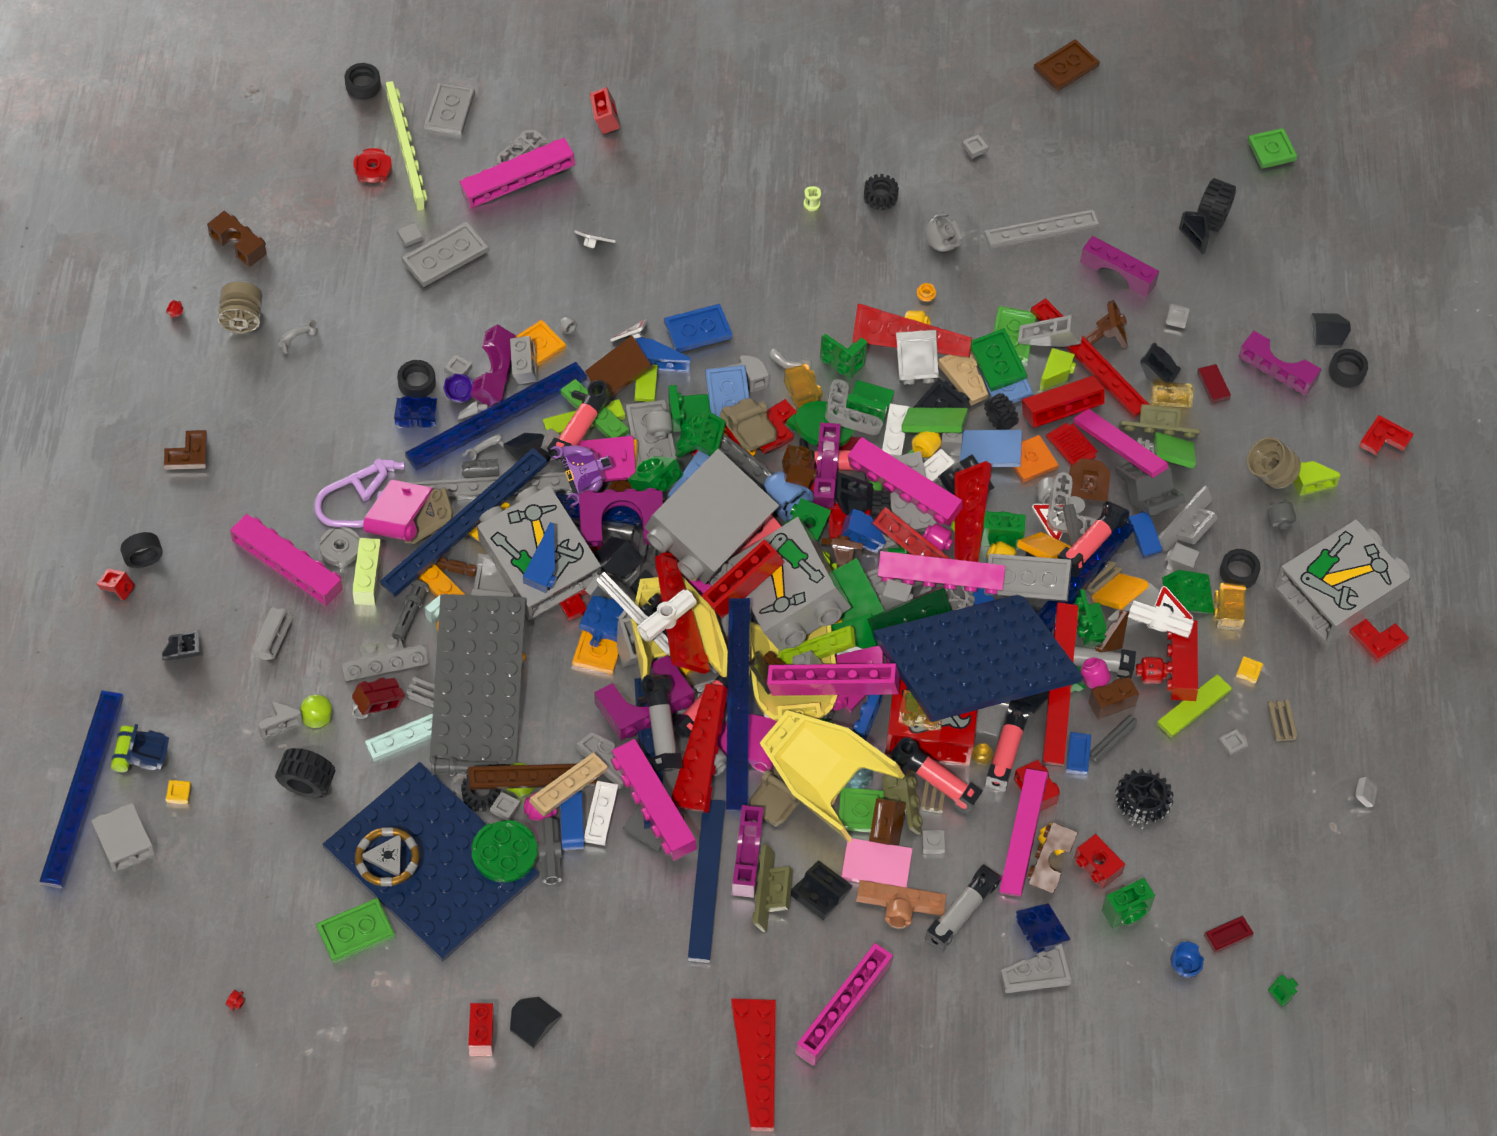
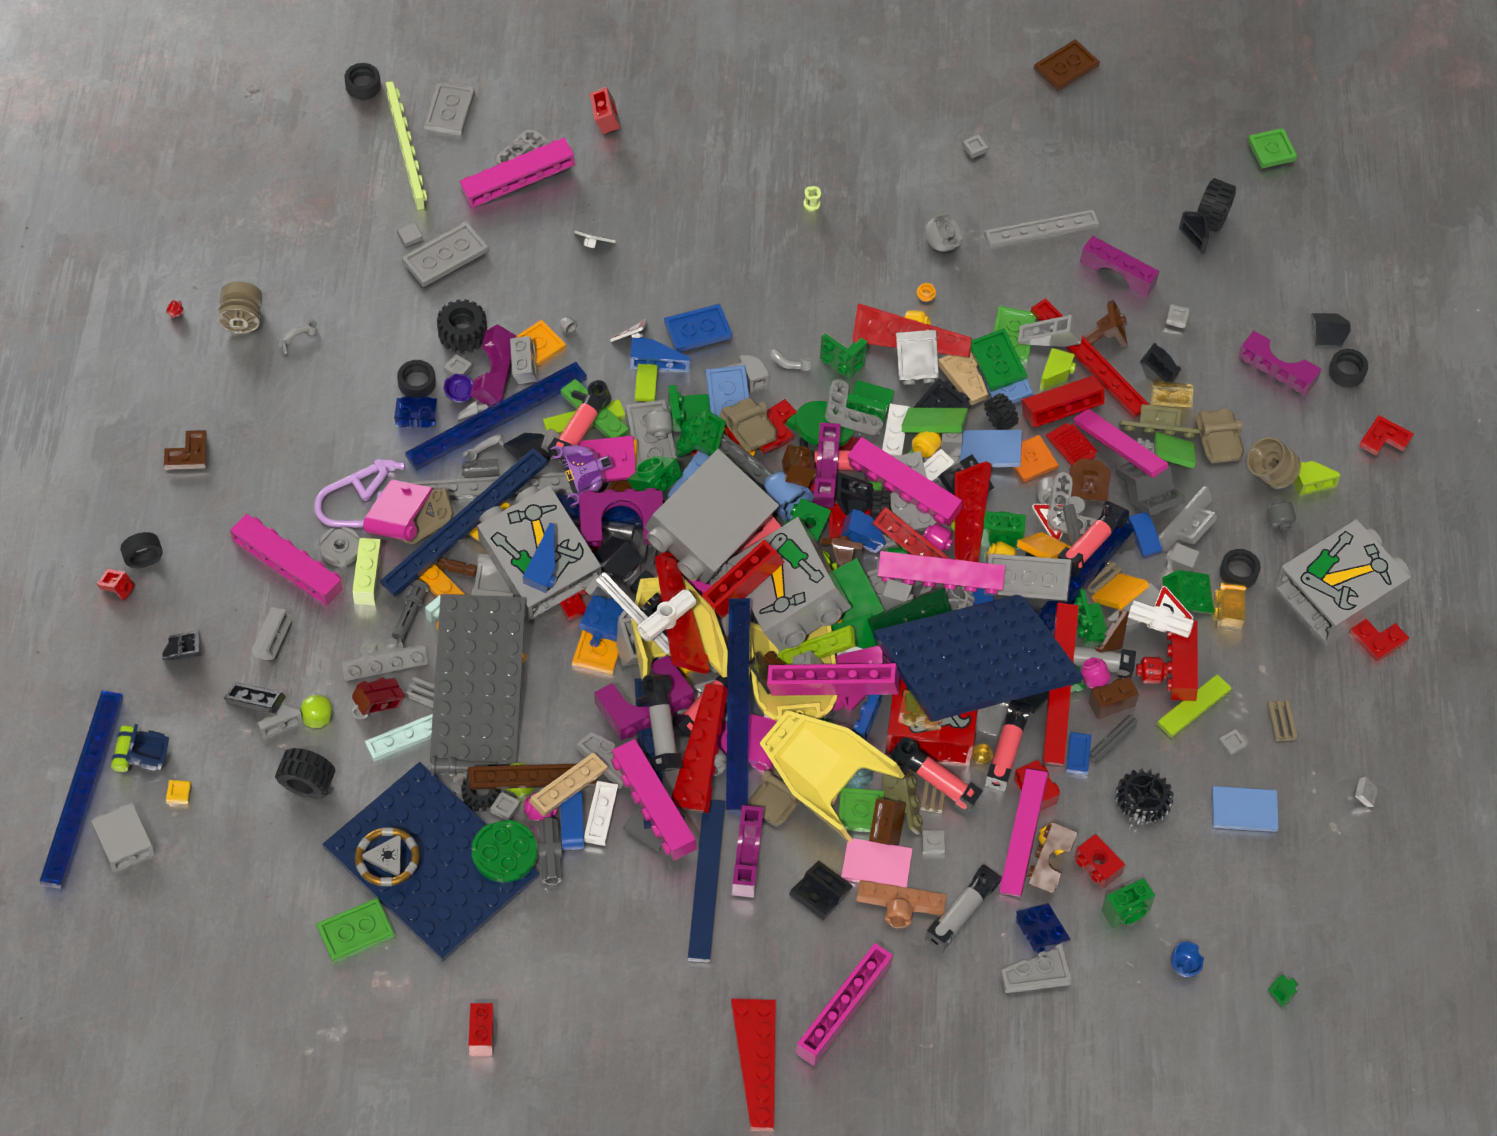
(228, 228): reddish brown arch -> none
(235, 1000): red plate -> none
(254, 697): none -> black tile
(372, 174): red plate -> none
(461, 313): none -> black tyre
(532, 1020): black slope -> none
(620, 366): reddish brown tile -> none
(773, 888): olive bracket -> none
(802, 385): clear yellow brick -> none
(883, 183): black tyre -> none
(1214, 383): dark red tile -> none
(1220, 435): none -> dark tan shield
(1228, 934): dark red tile -> none
(1244, 809): none -> medium blue tile
(1249, 669): yellow tile -> none

